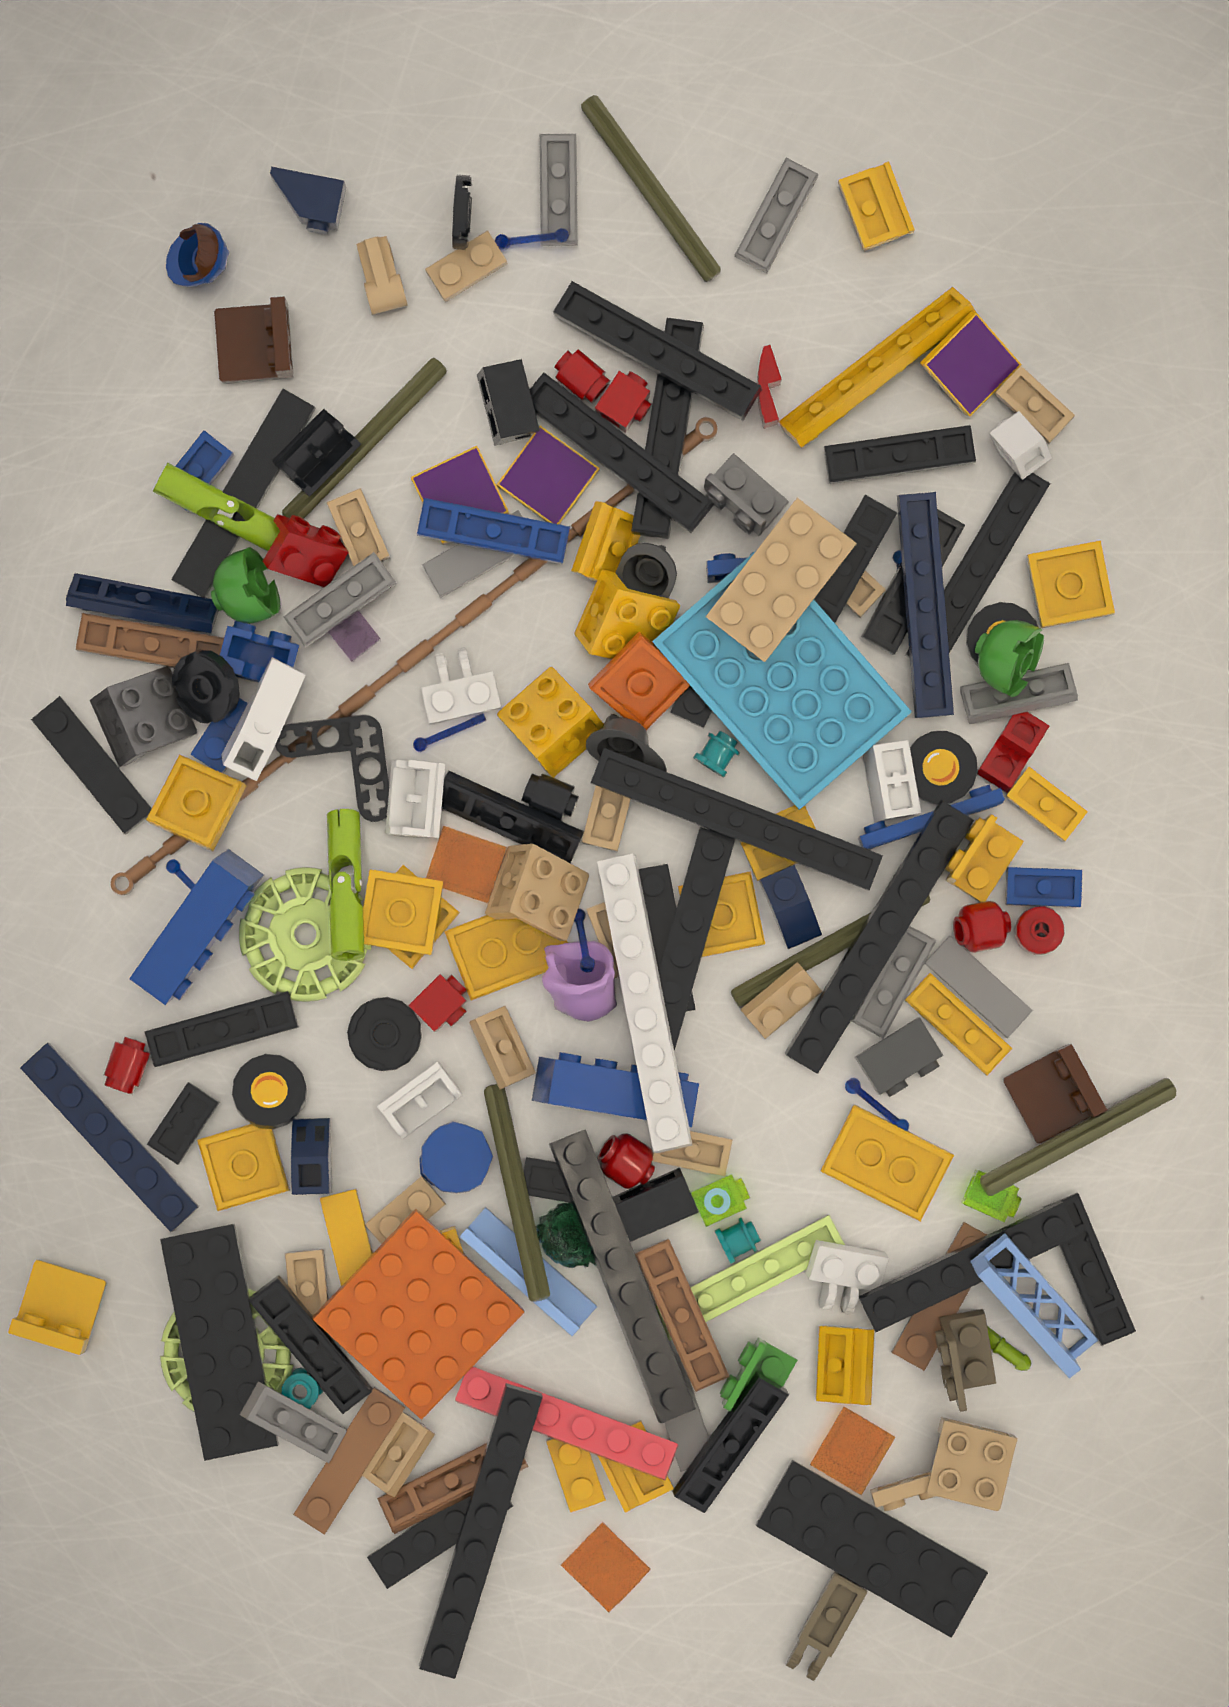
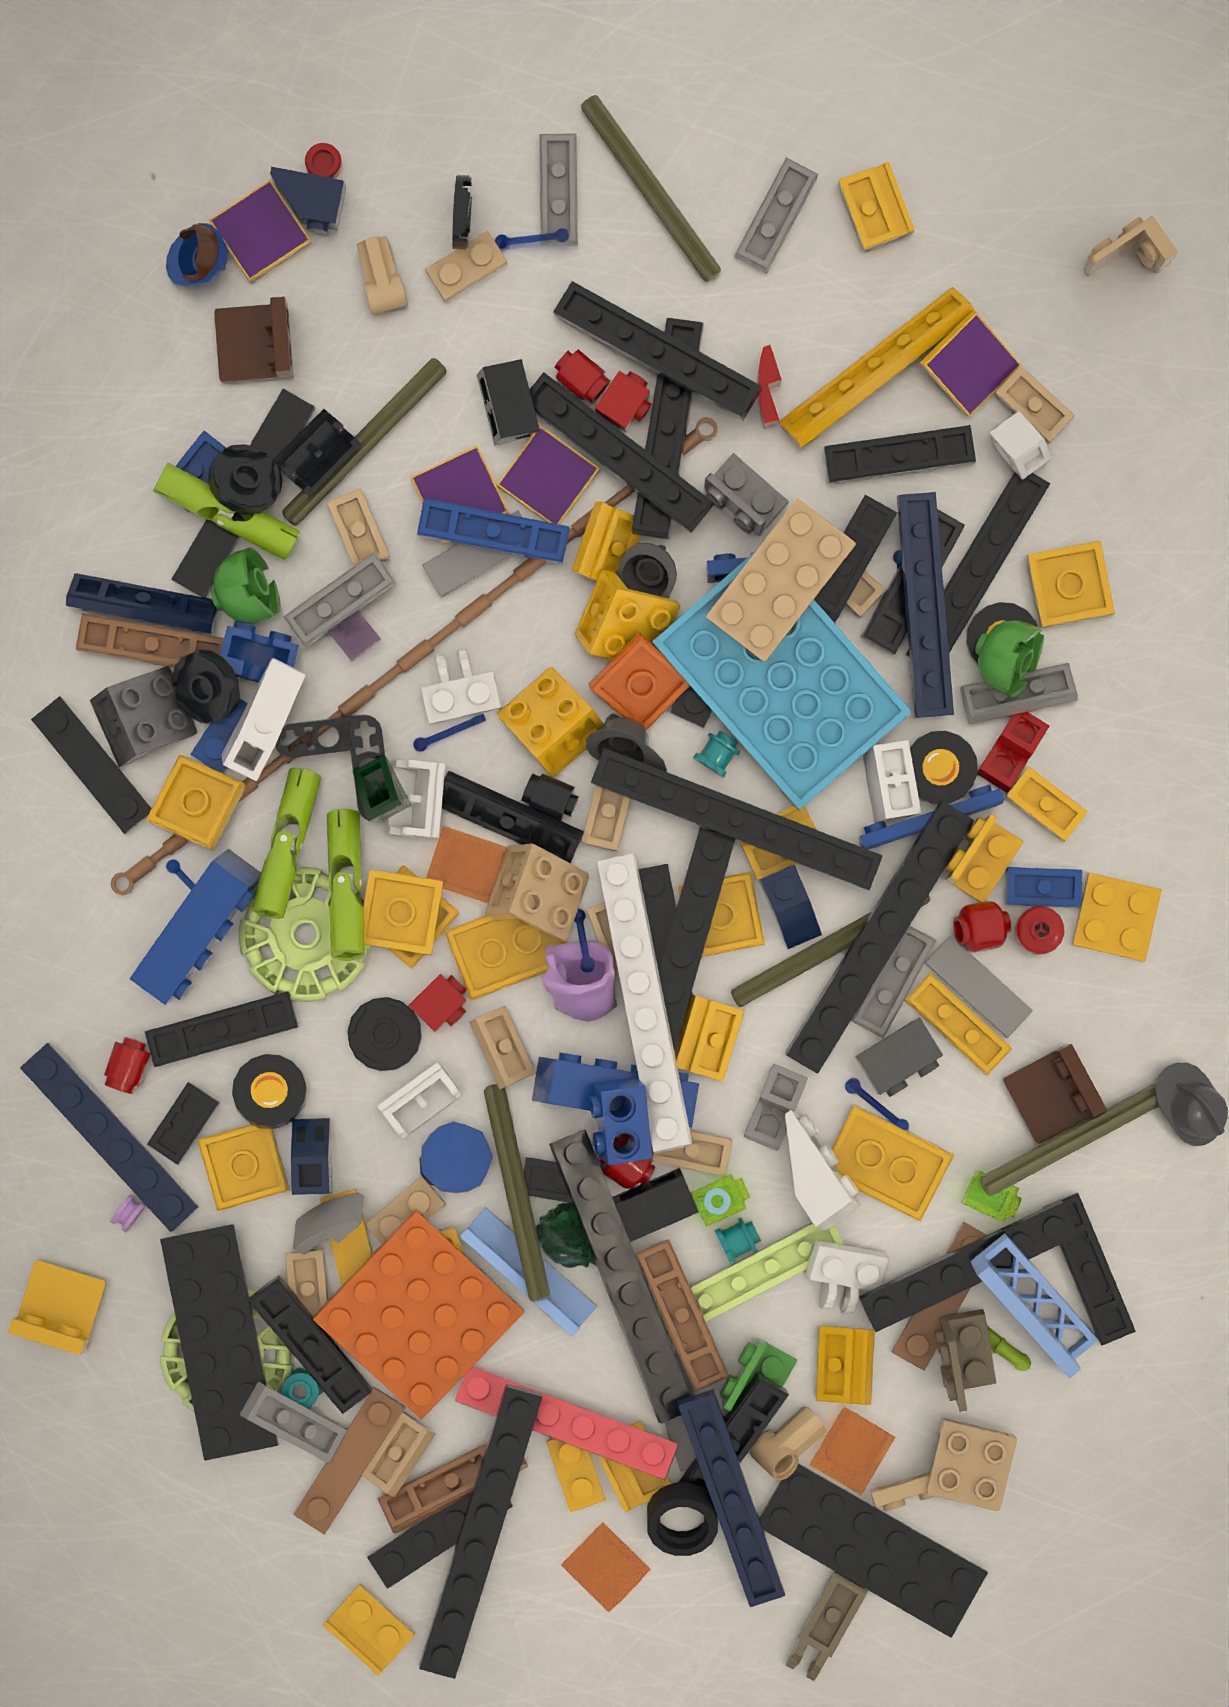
(127, 1213): none -> lavender bush
(245, 479): none -> black tile
(260, 231): none -> dark purple tile
(280, 864): none -> lime piece
(305, 551): red bracket -> none
(323, 160): none -> red tile
(330, 1219): none -> light grey slope
(369, 1629): none -> yellow plate
(380, 790): none -> dark green slope
(630, 1119): none -> blue brick
(681, 1542): none -> black tyre
(707, 1037): none -> yellow plate
(731, 1498): none -> dark blue plate
(777, 1098): none -> light grey slope
(781, 1000): tan plate -> none
(781, 1450): none -> tan piece
(816, 1180): none -> white slope
(1116, 917): none -> yellow plate
(1154, 246): none -> tan bracket
(1191, 1104): none -> dark grey piece

